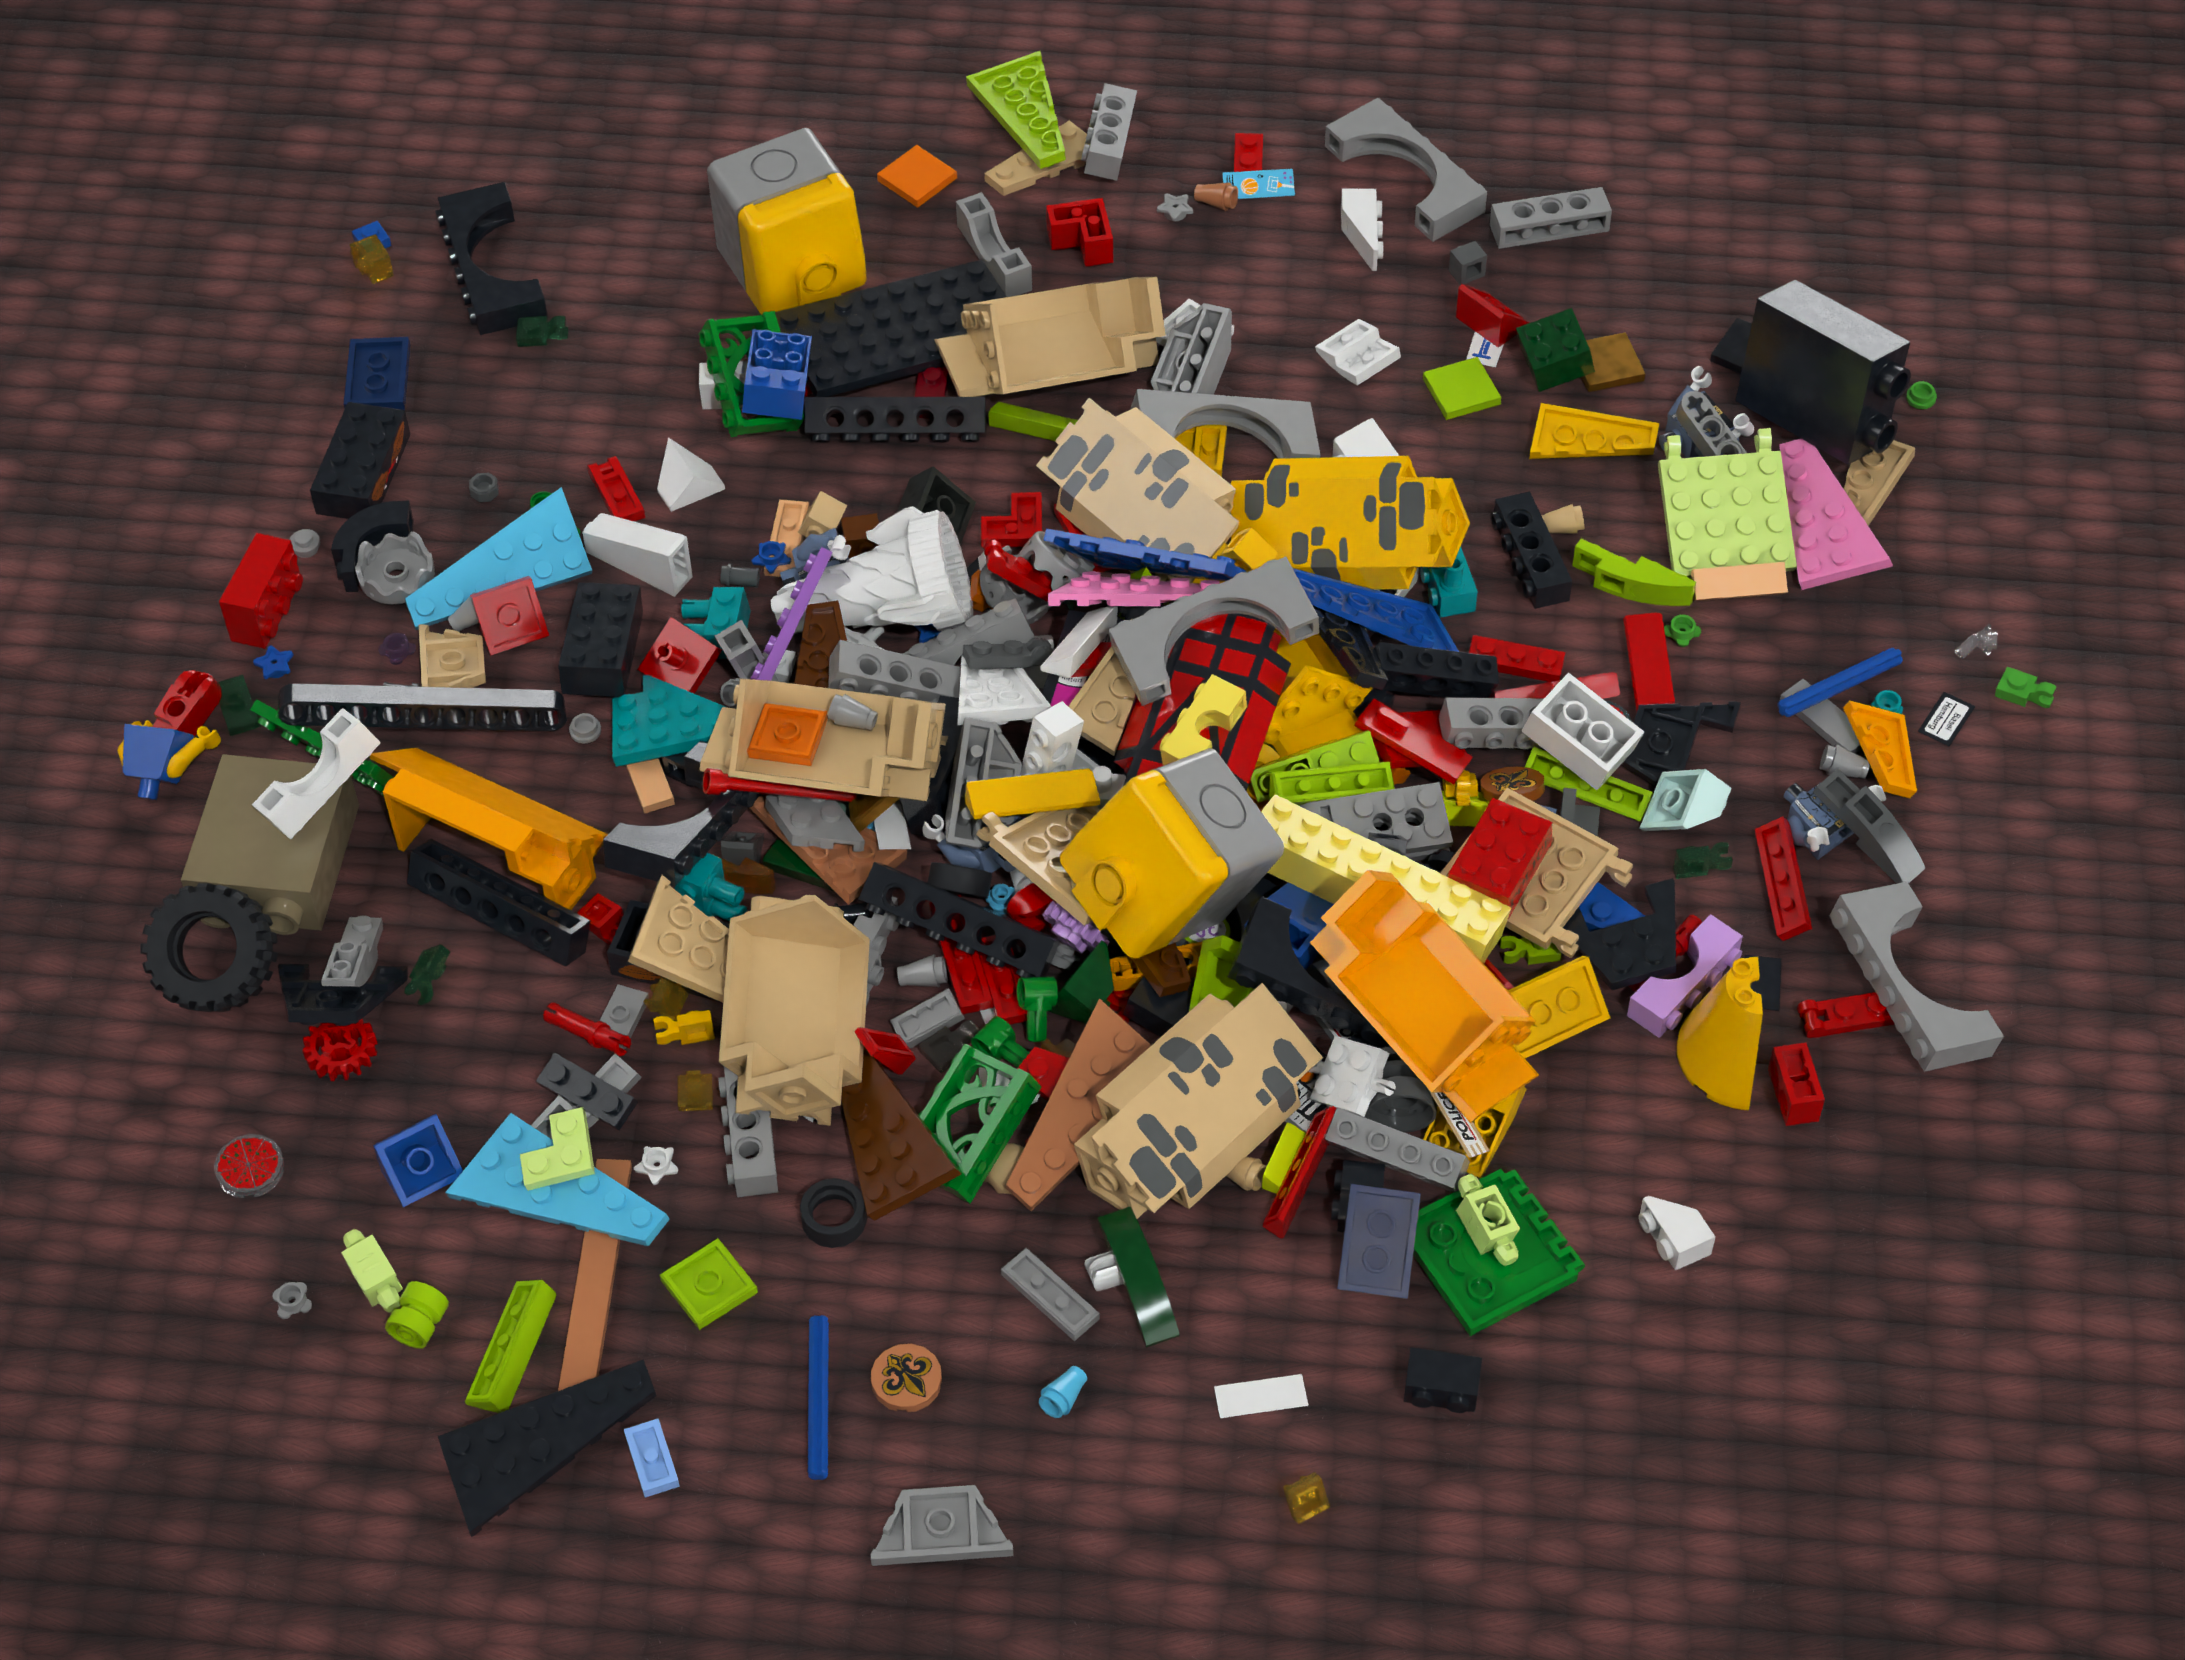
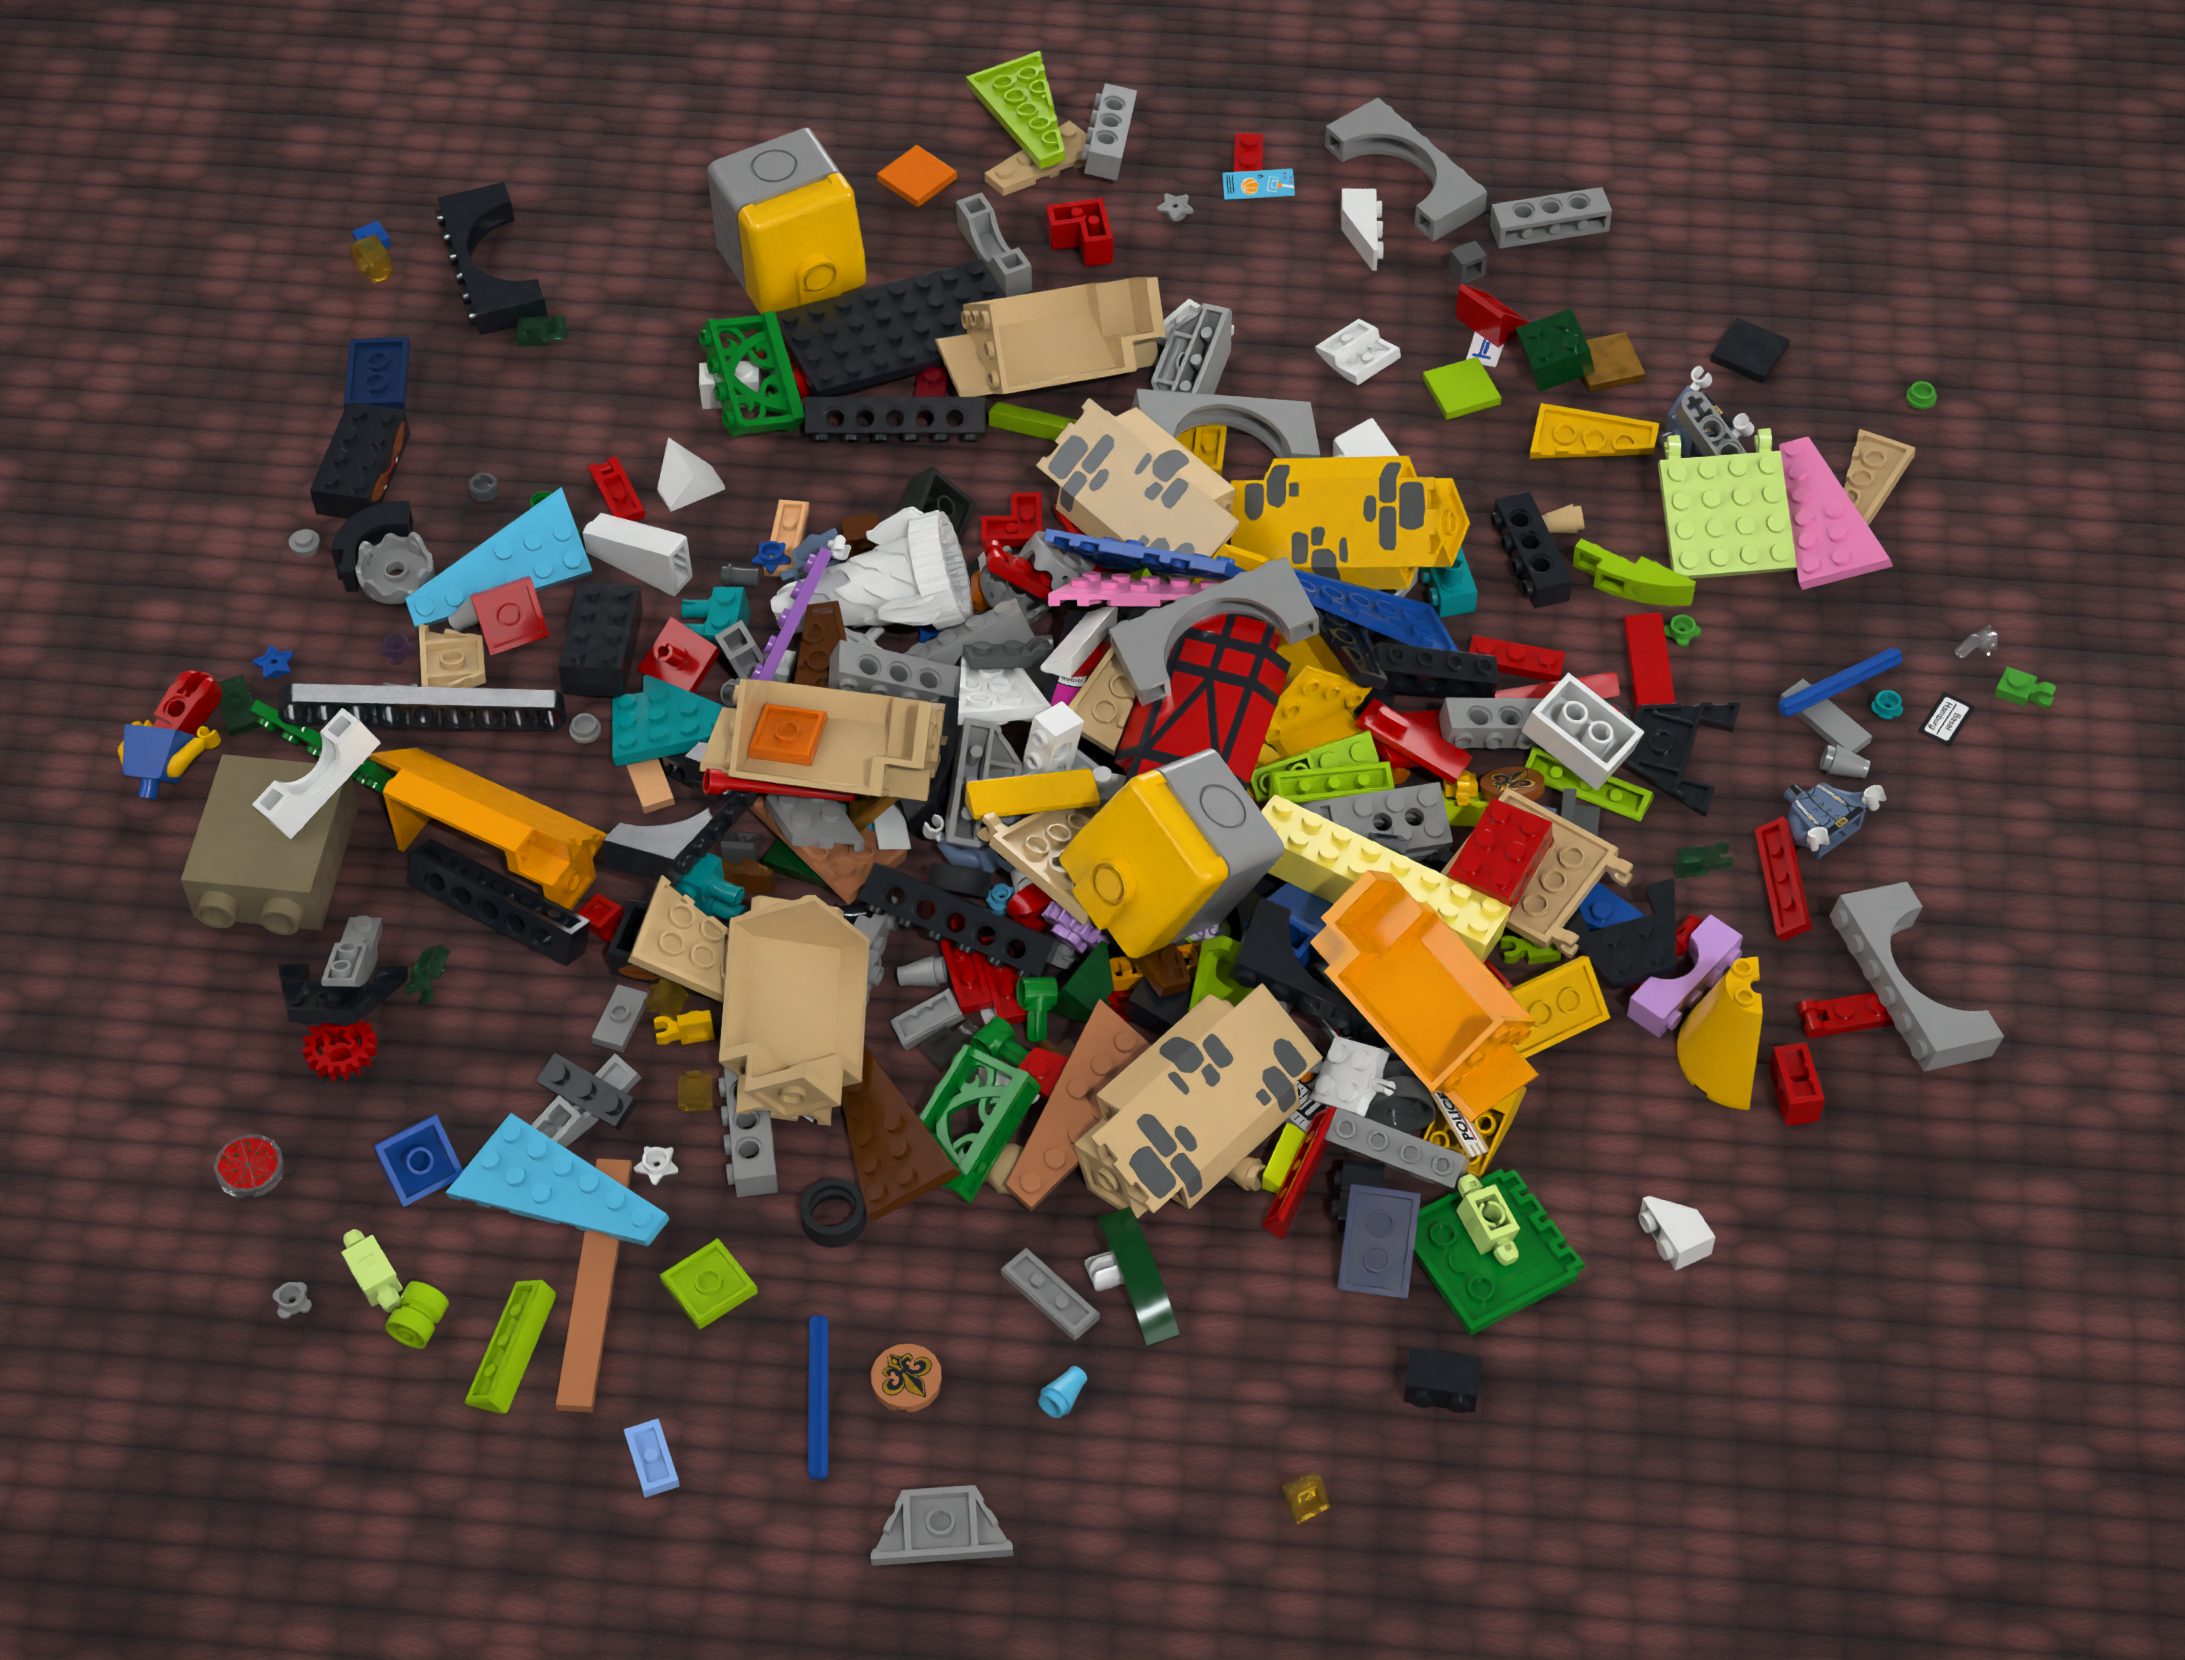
(167, 938): black tyre -> none
(261, 590): red brick -> none
(526, 1445): black wing -> none
(567, 1158): yellowish green plate -> none
(596, 1033): red pin -> none
(776, 374): blue slope -> none
(822, 515): tan brick -> none
(851, 713): light grey cone -> none
(887, 1049): red slope -> none
(1213, 705): light yellow arch -> none
(1218, 195): nougat cone -> none
(1249, 550): yellow brick -> none
(1261, 1396): white sticker -> none
(1685, 800): light aqua slope -> none
(1739, 581): light nougat tile -> none
(1768, 982): black sticker -> none
(1823, 372): black brick -> none
(1875, 826): dark grey slope -> none
(1885, 745): light orange wing -> none

